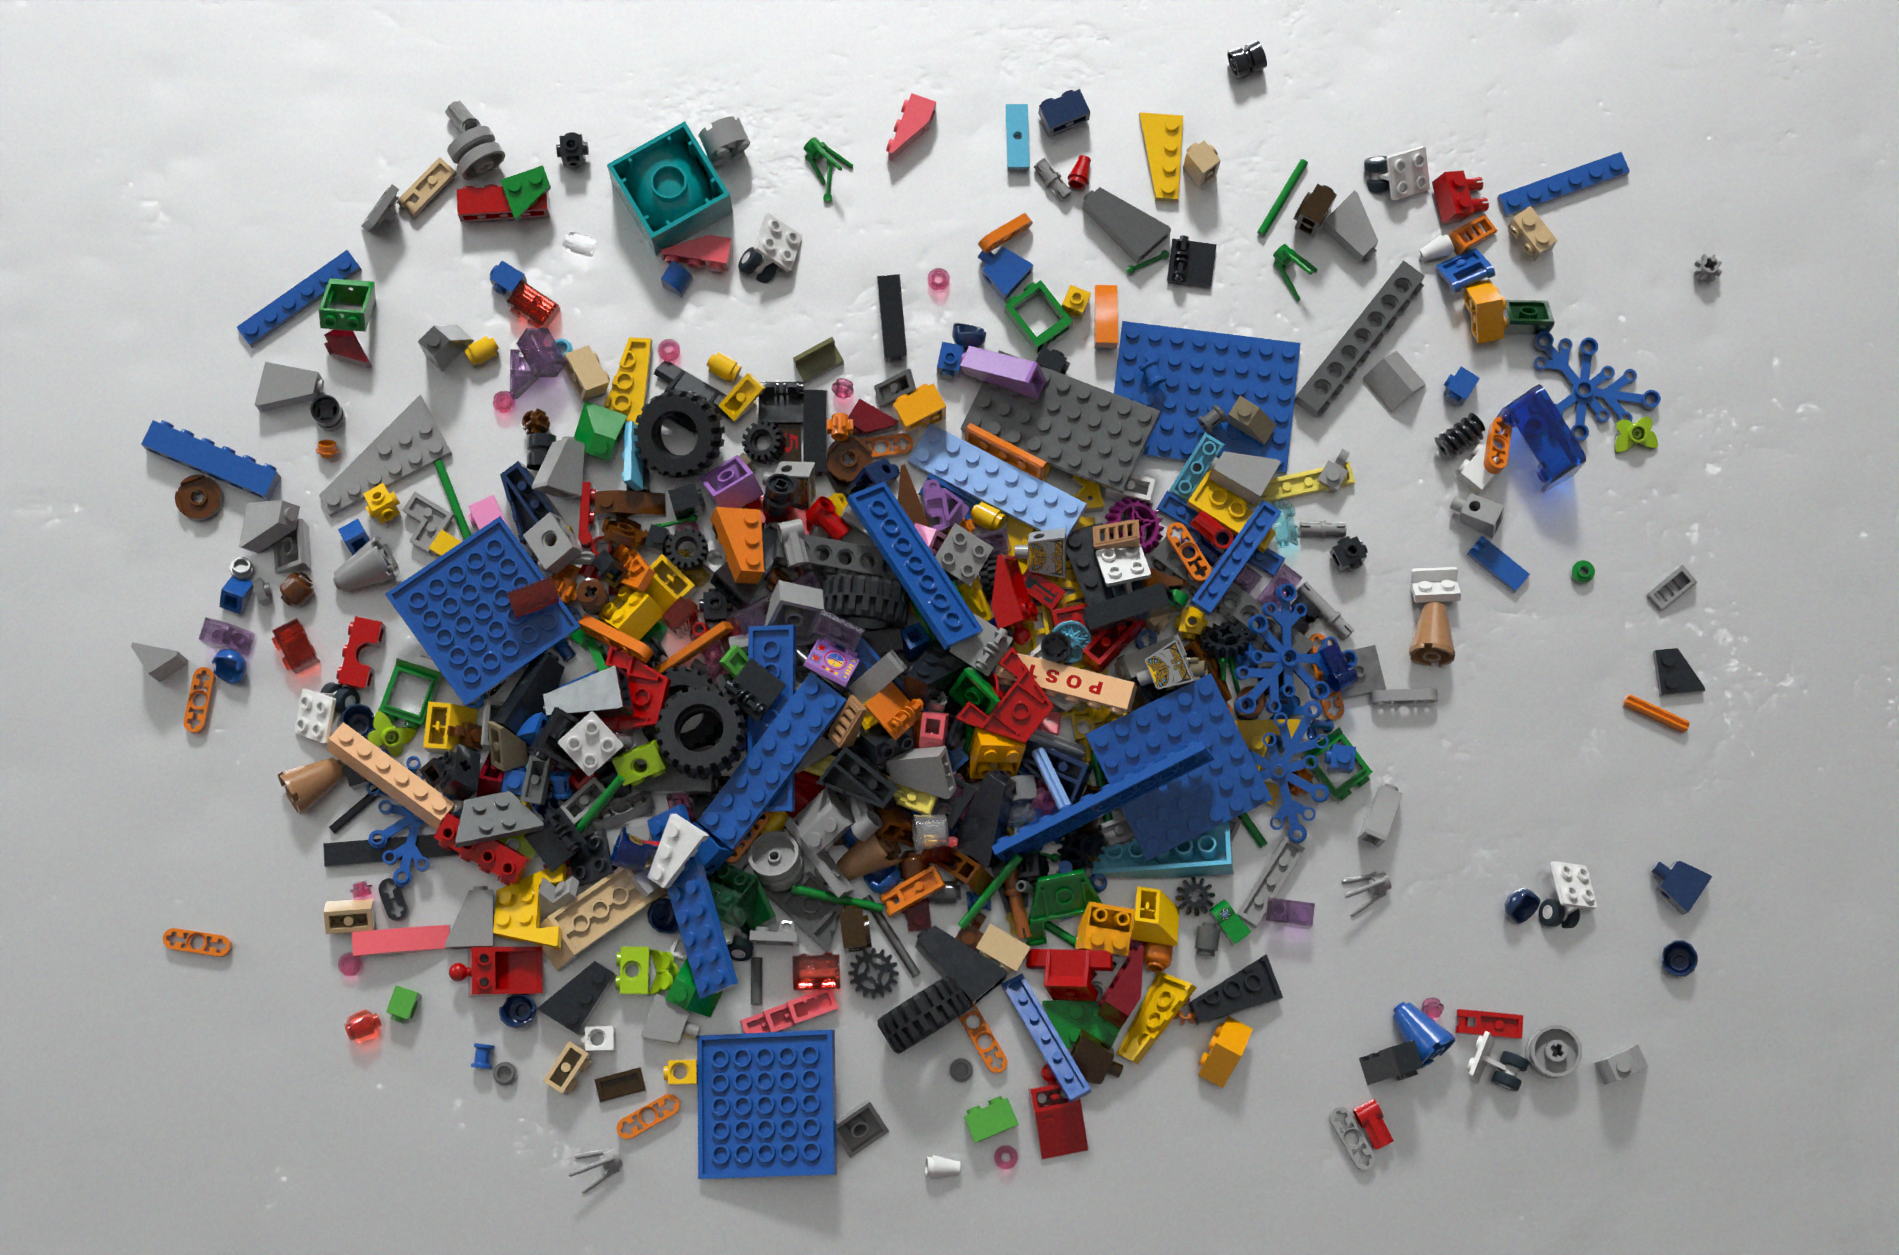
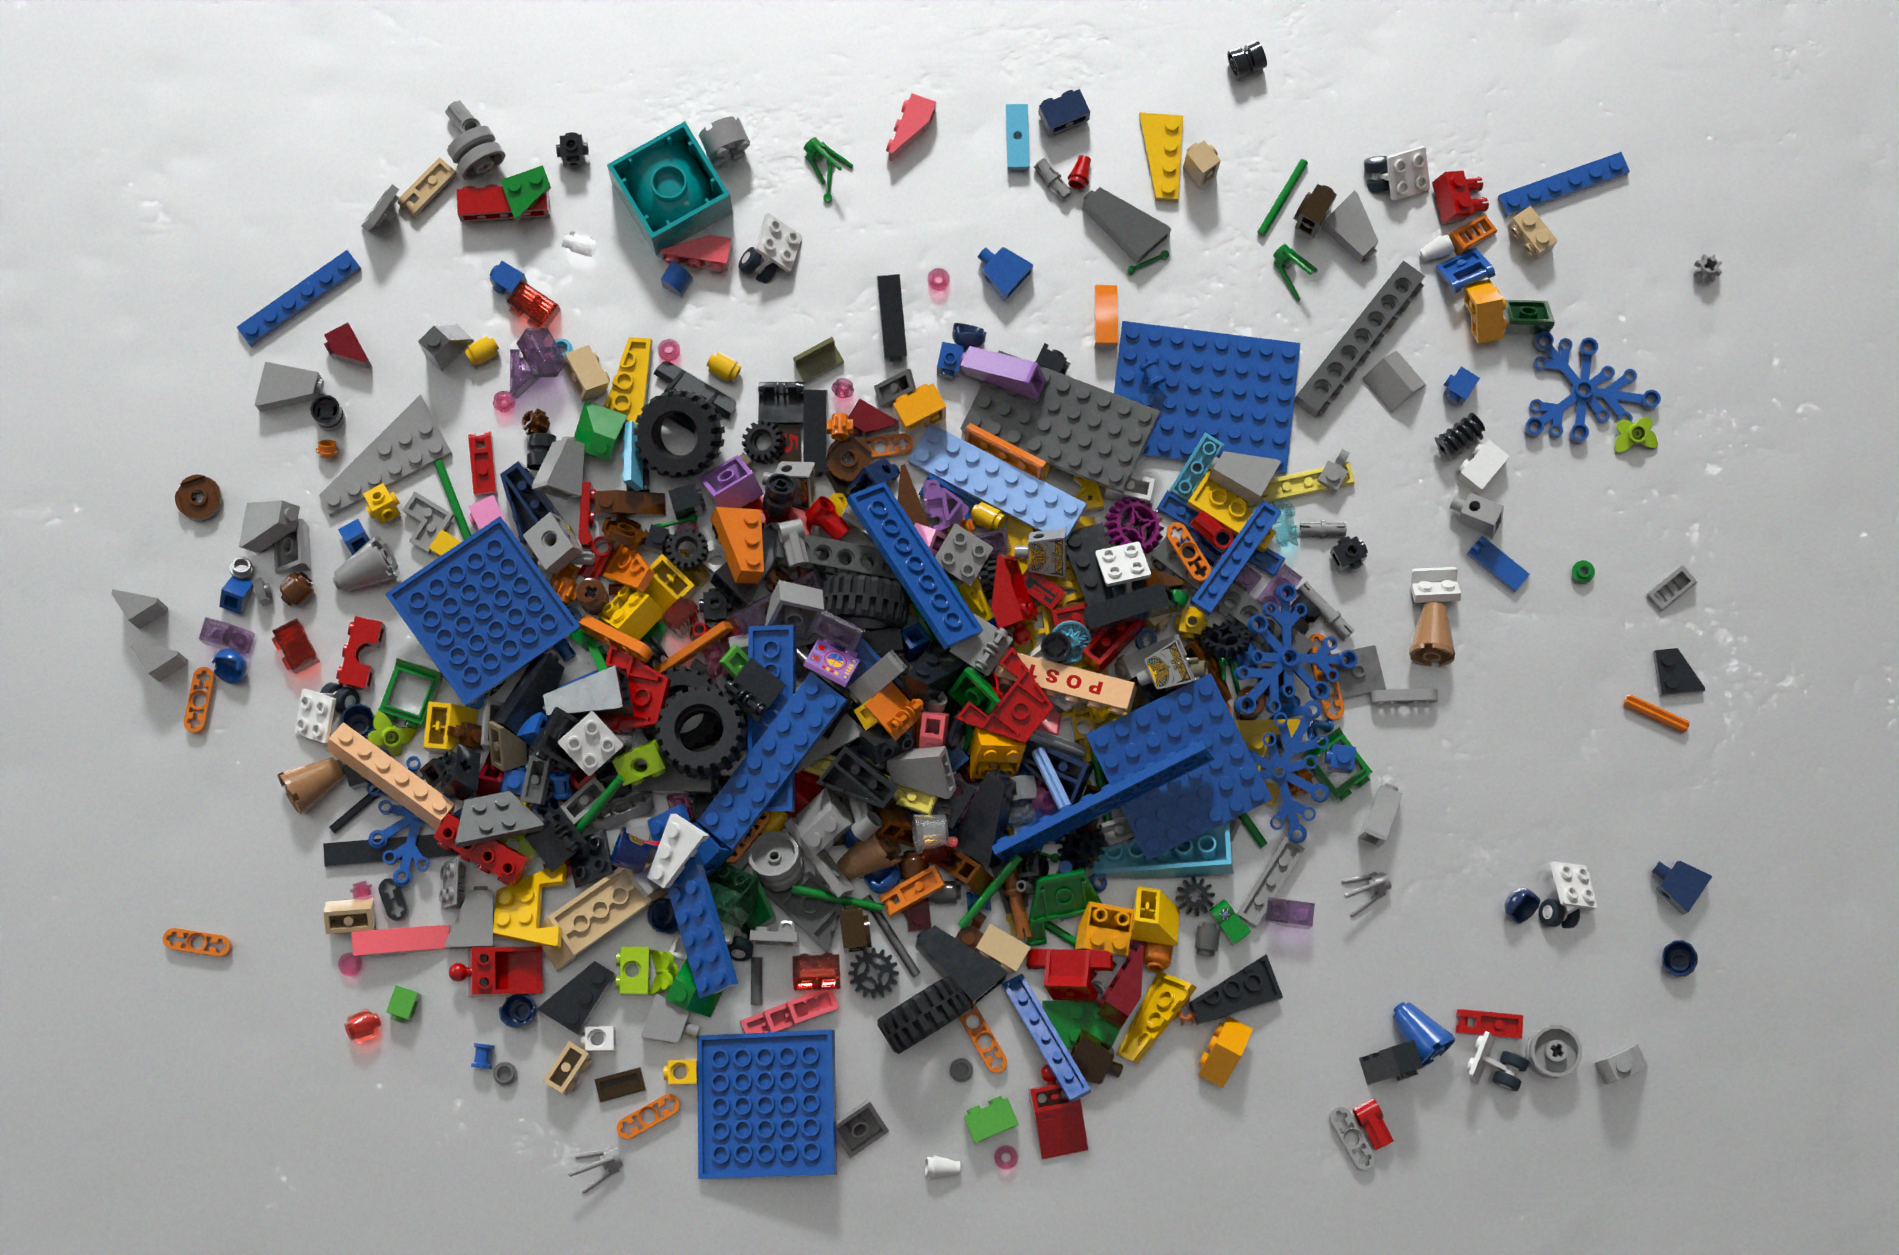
(139, 608): none -> light grey slope
(211, 460): blue brick -> none
(338, 291): green window -> none
(450, 874): none -> light grey hinge
(482, 464): none -> red plate
(532, 597): clear red brick -> none
(555, 897): light grey slope -> none
(610, 568): black brick -> none
(742, 397): yellow slope -> none
(838, 732): medium nougat slope -> none
(1005, 233): orange beam -> none
(1051, 333): green window -> none
(1076, 302): yellow brick -> none
(1124, 542): medium nougat slope -> none
(1191, 262): black hinge -> none
(1212, 419): dark grey bush -> none
(1251, 420): dark tan slope -> none
(1340, 673): clear blue piece -> none
(1432, 1007): clear pink plate -> none
(1492, 451): orange beam -> none
(1546, 436): clear blue windscreen -> none

